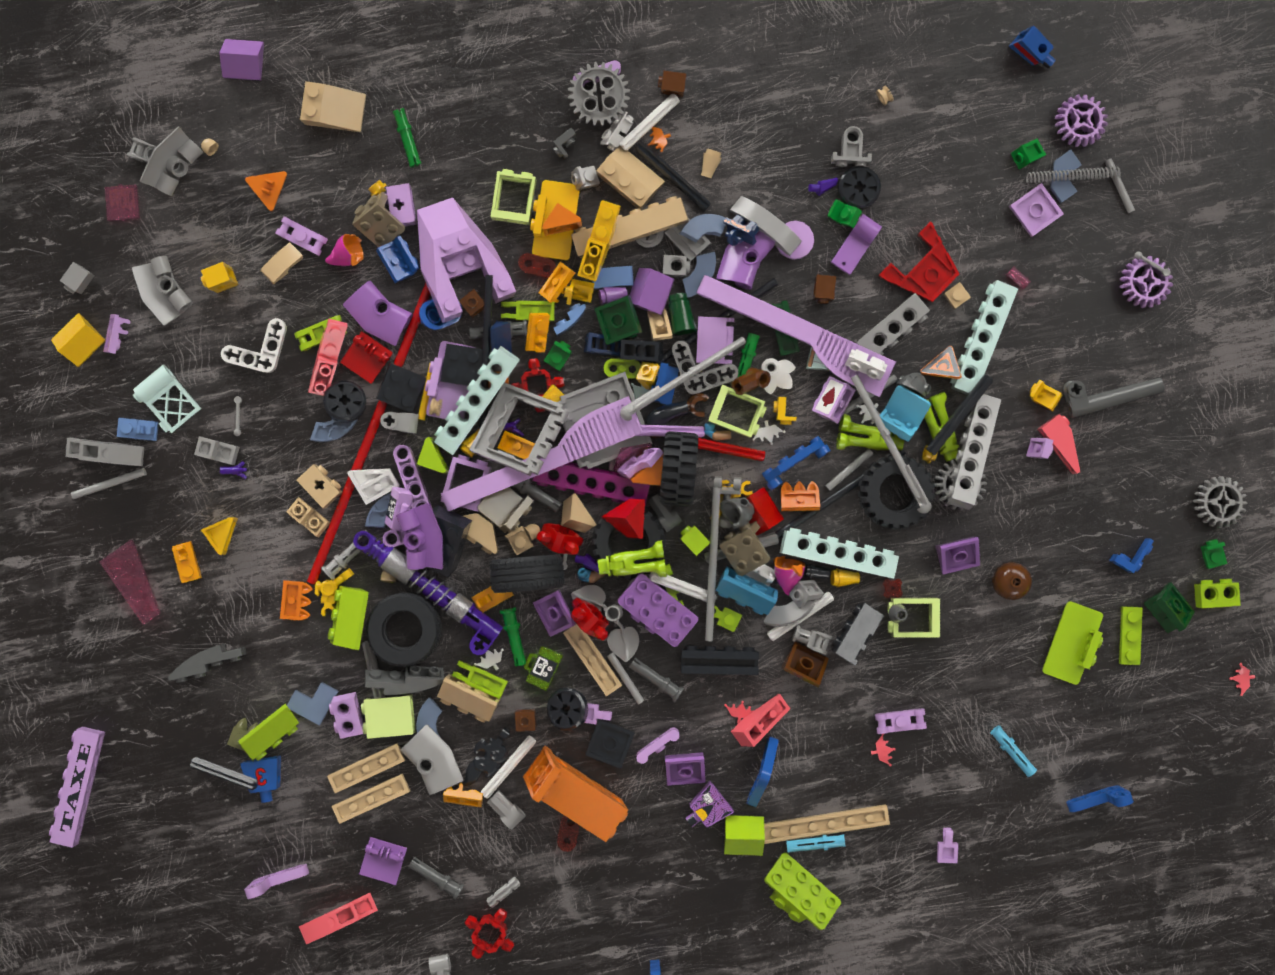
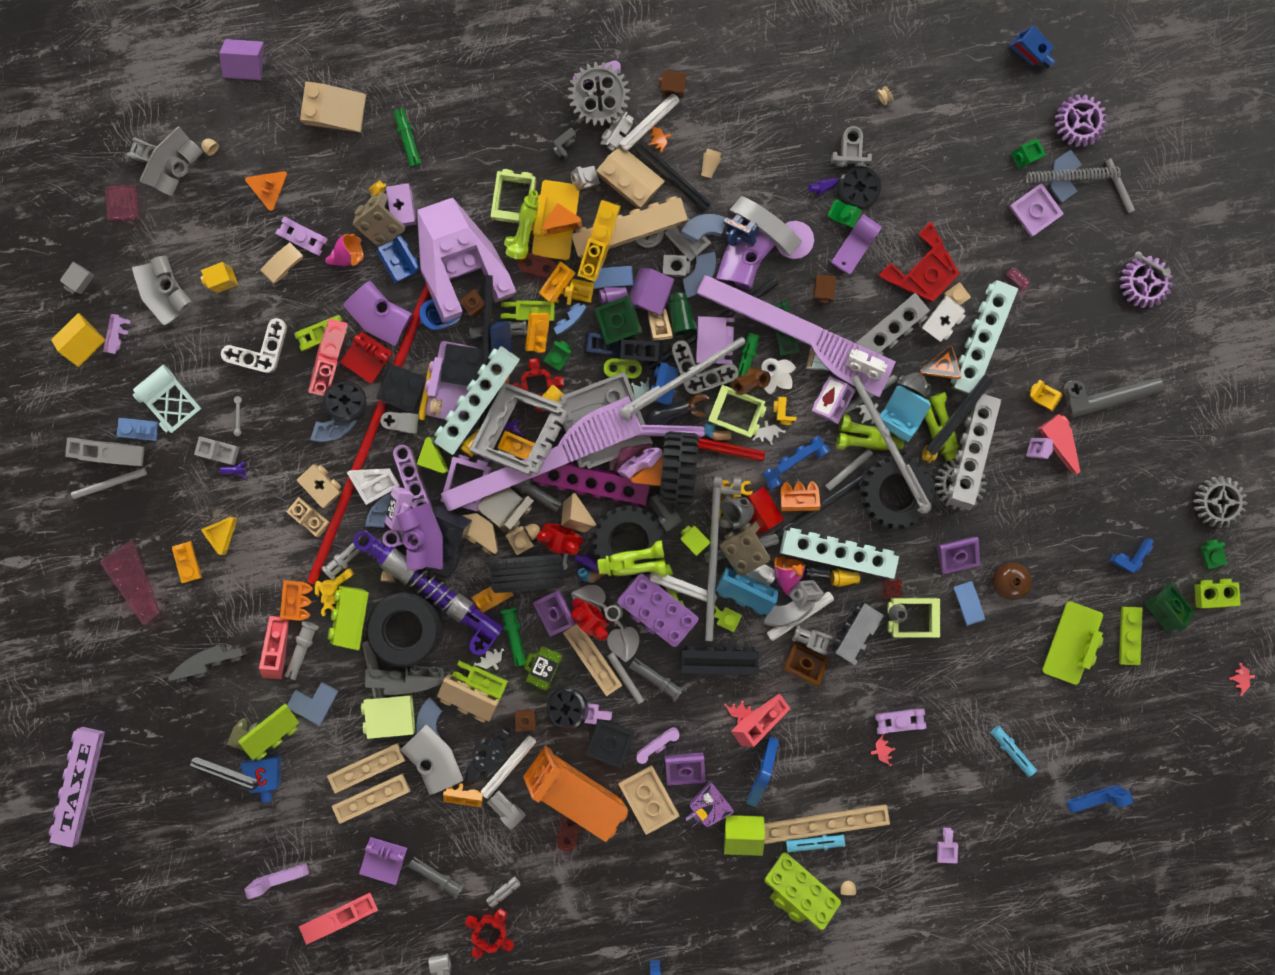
(274, 648): none -> coral slope
(303, 641): none -> light grey pin
(351, 715): lavender brick -> none
(518, 245): none -> lime piece
(628, 518): red slope -> none
(647, 374): yellow bracket -> none
(649, 799): none -> tan plate
(848, 888): none -> tan hinge
(946, 307): none -> white brick
(969, 603): none -> medium blue slope

